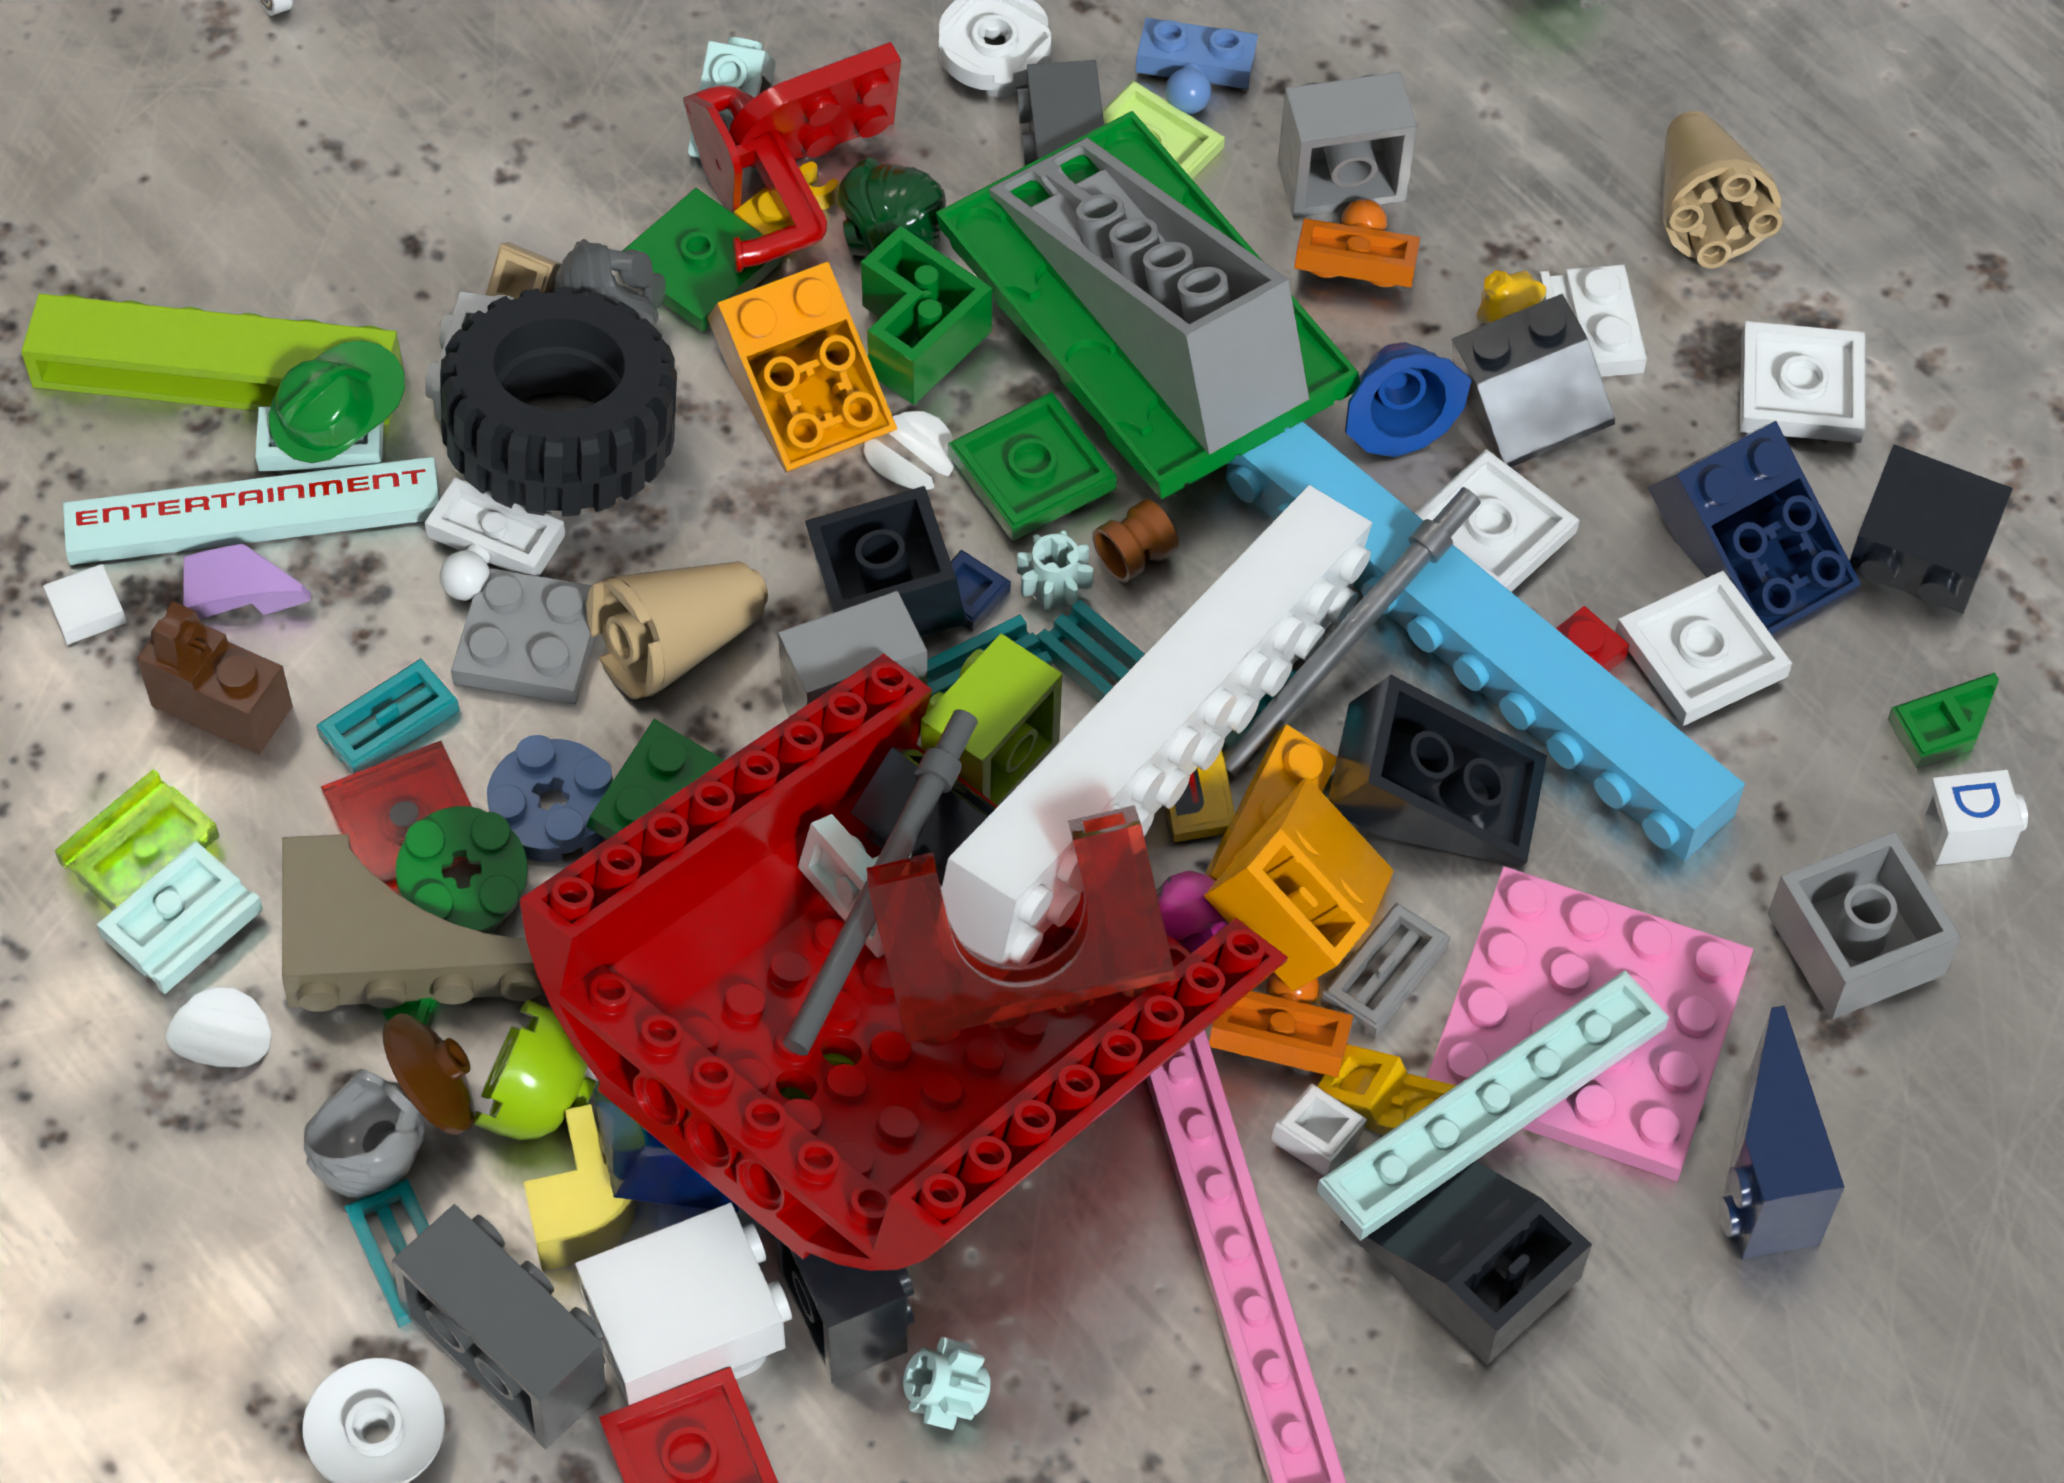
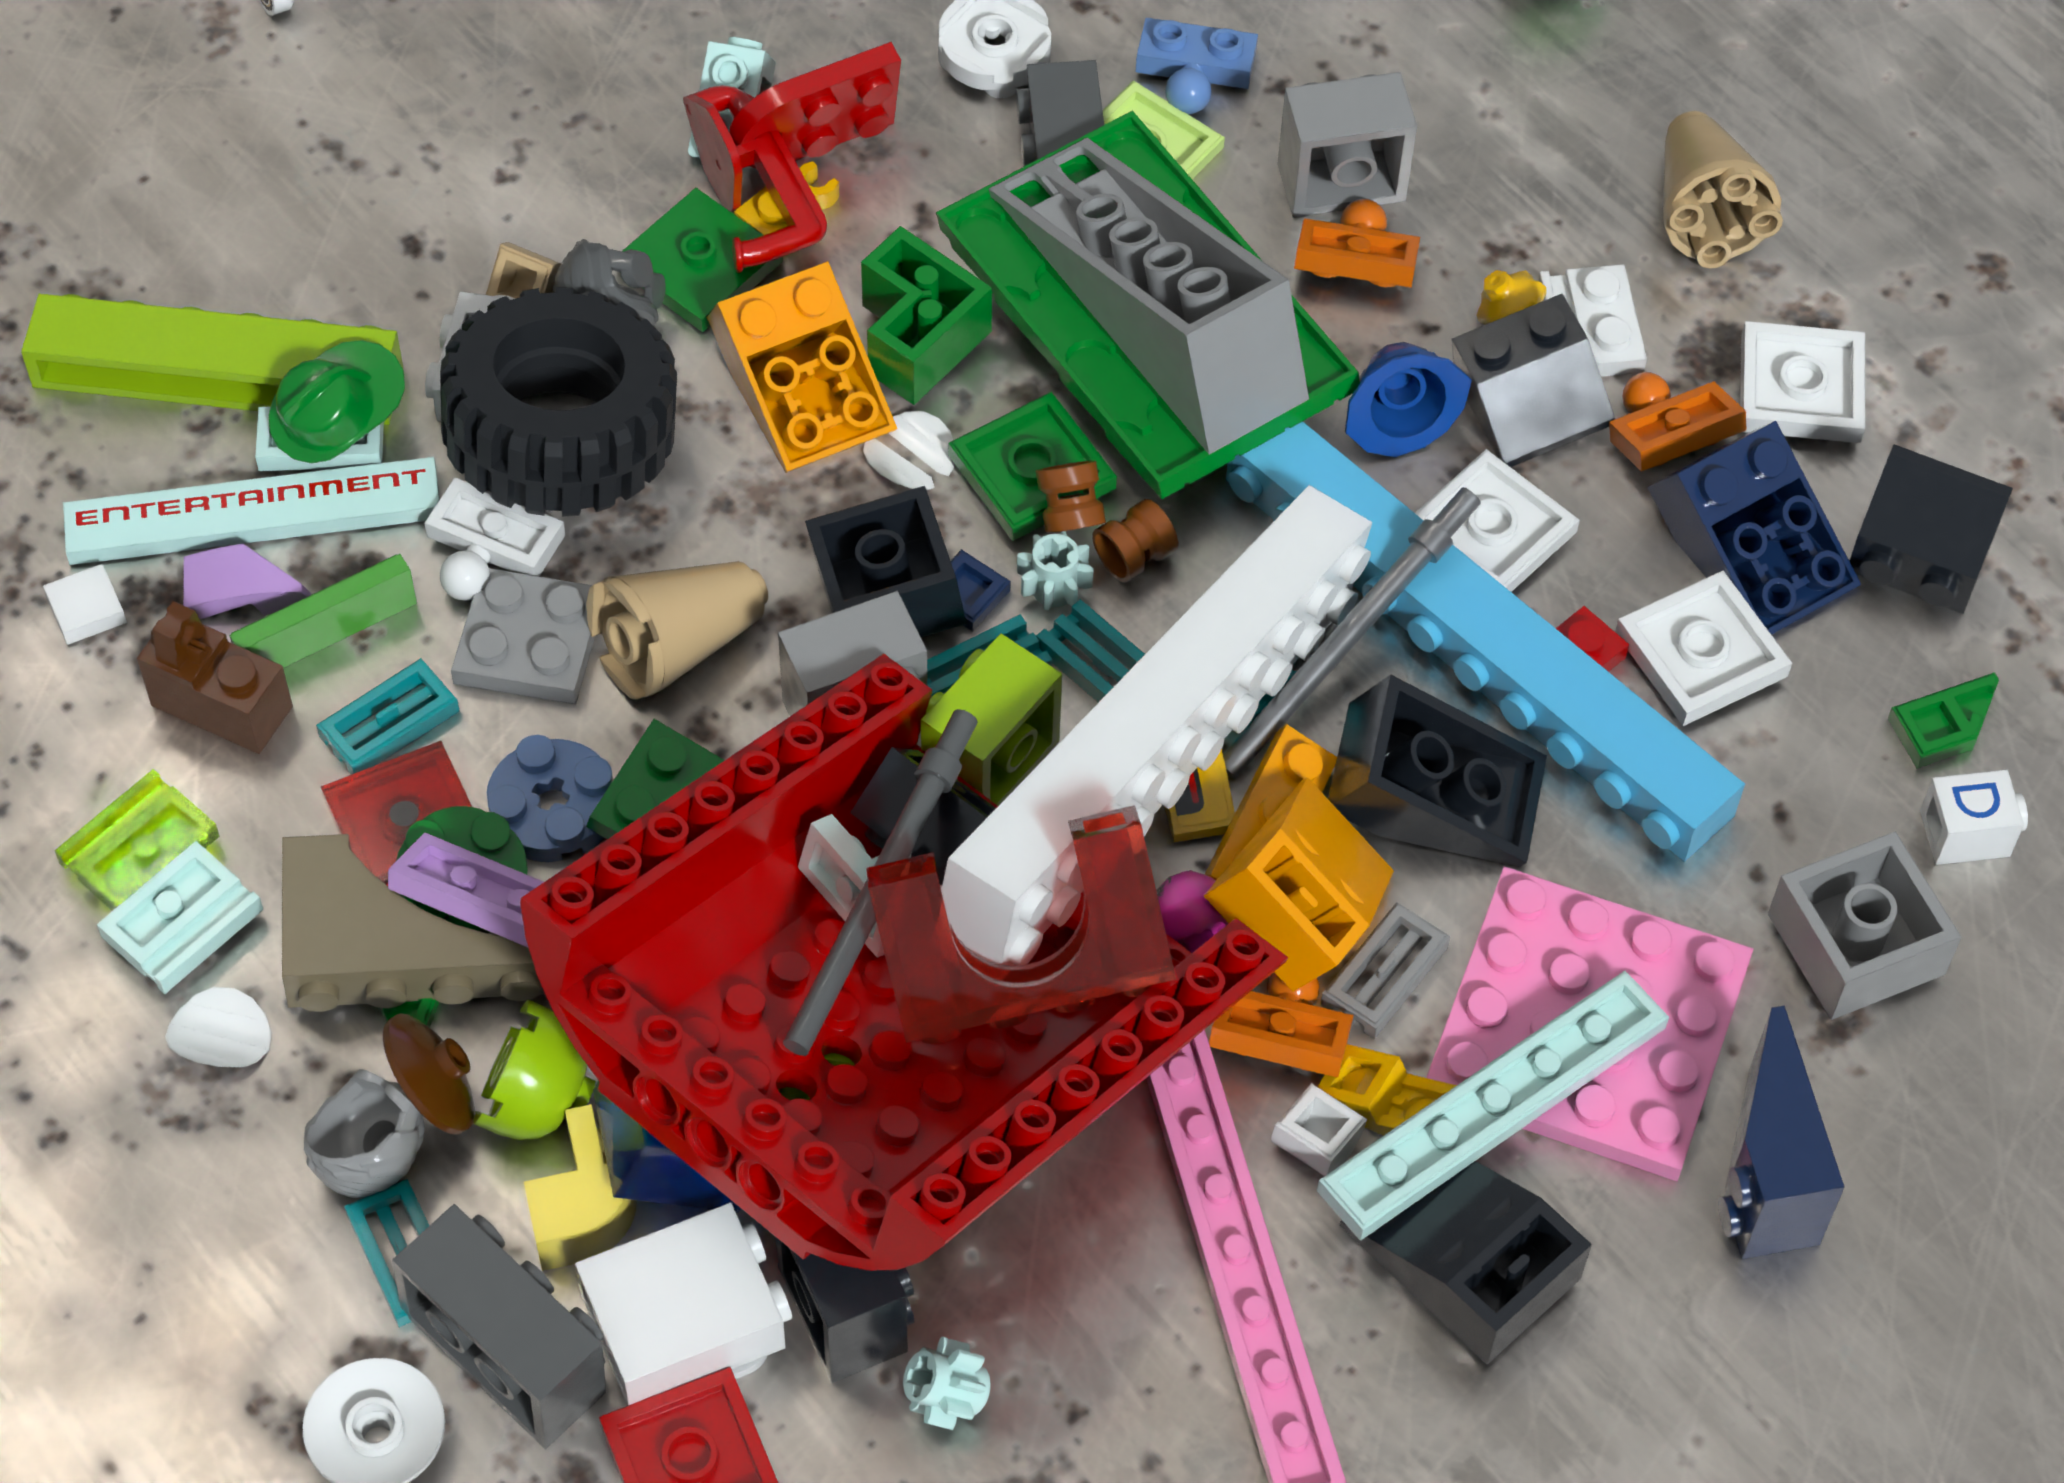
(331, 613): none -> bright green tile
(463, 885): none -> lavender plate
(886, 197): dark green hair -> none
(1072, 510): none -> dark orange wheel
(1671, 427): none -> orange plate

